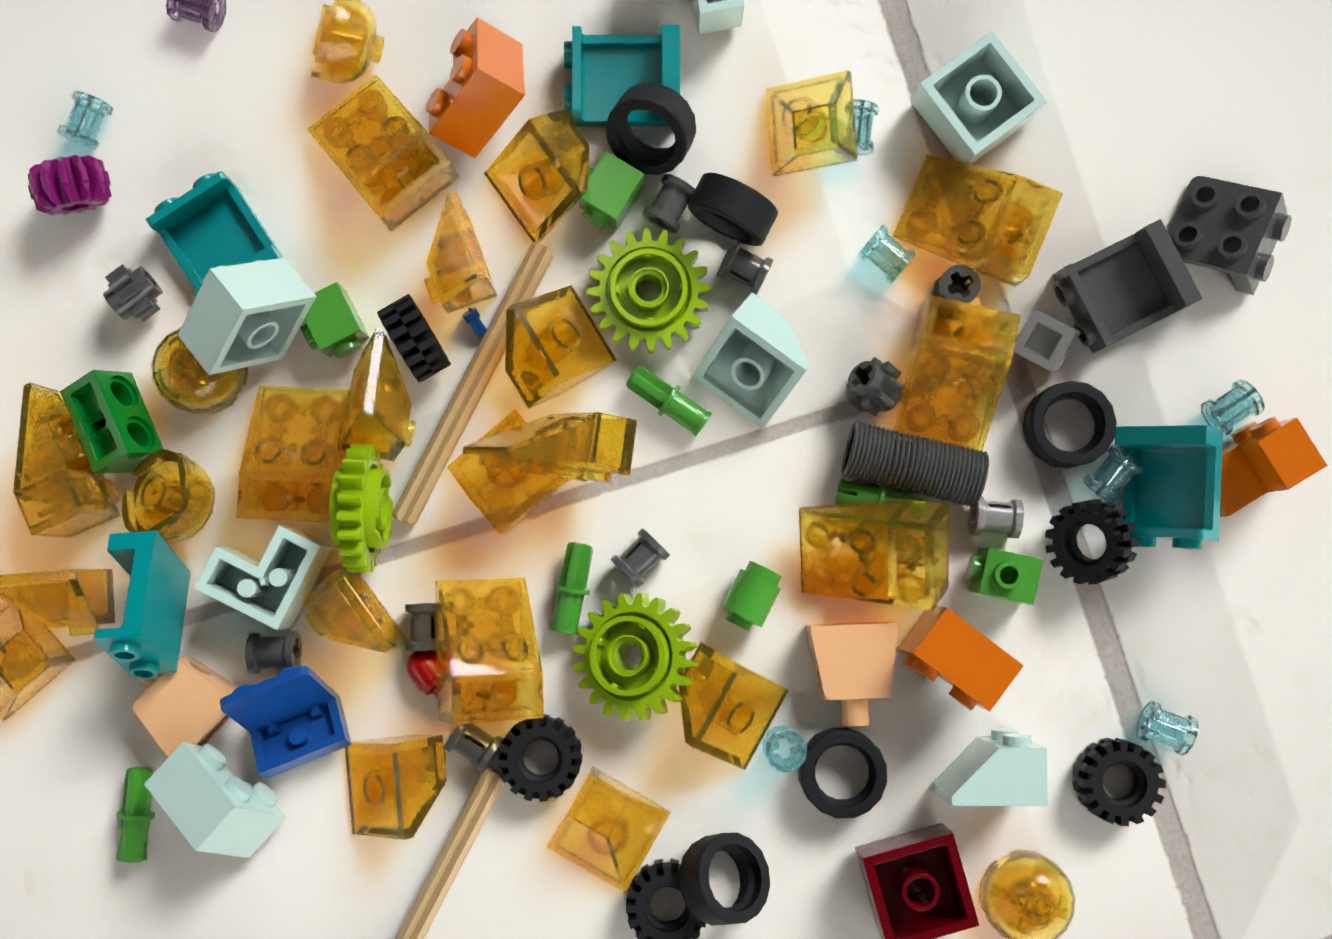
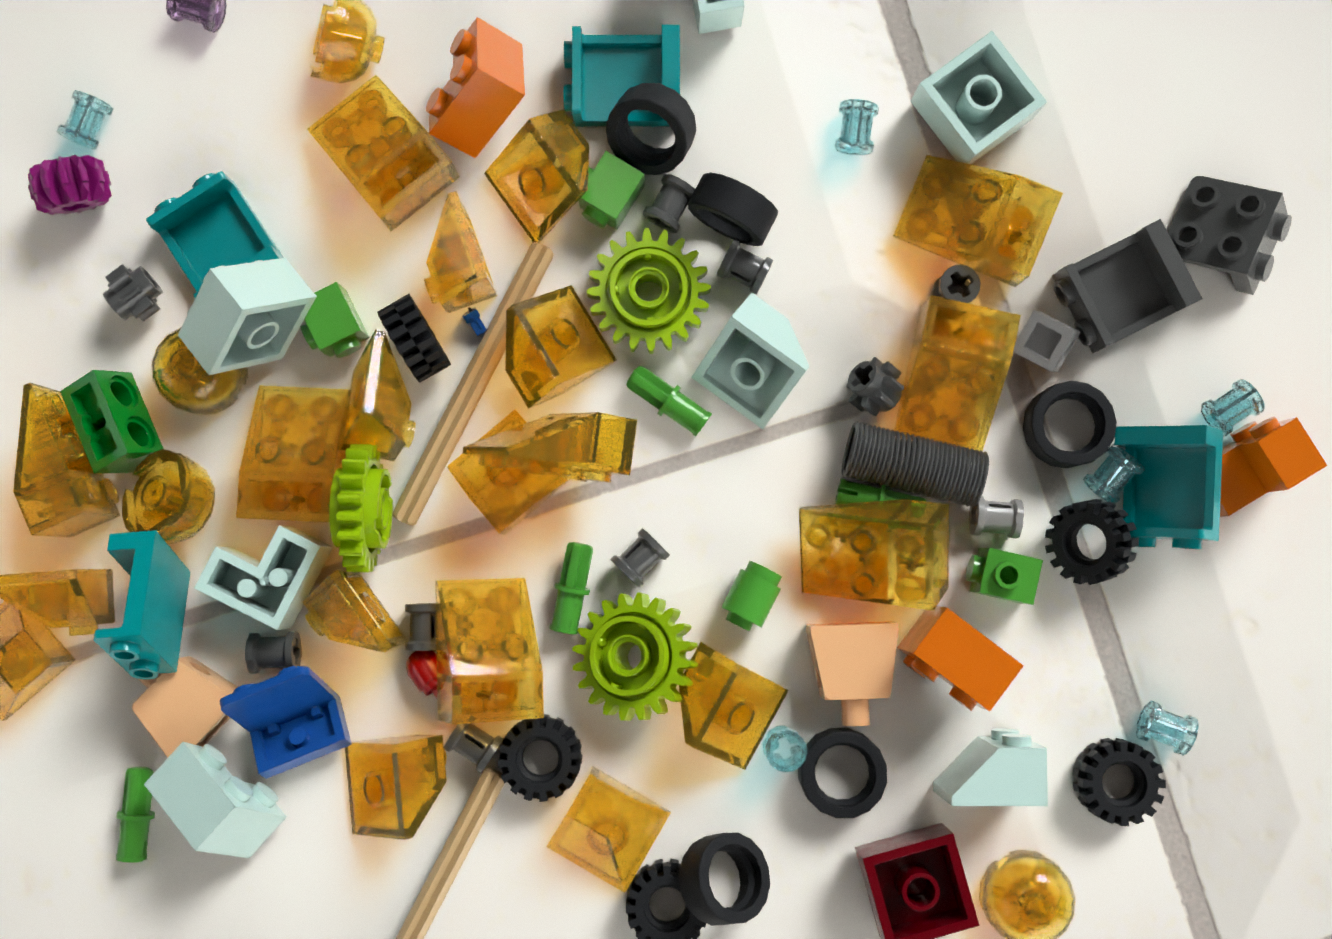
(811, 123): clear yellow slope -> none
(887, 253): clear light blue bush -> none

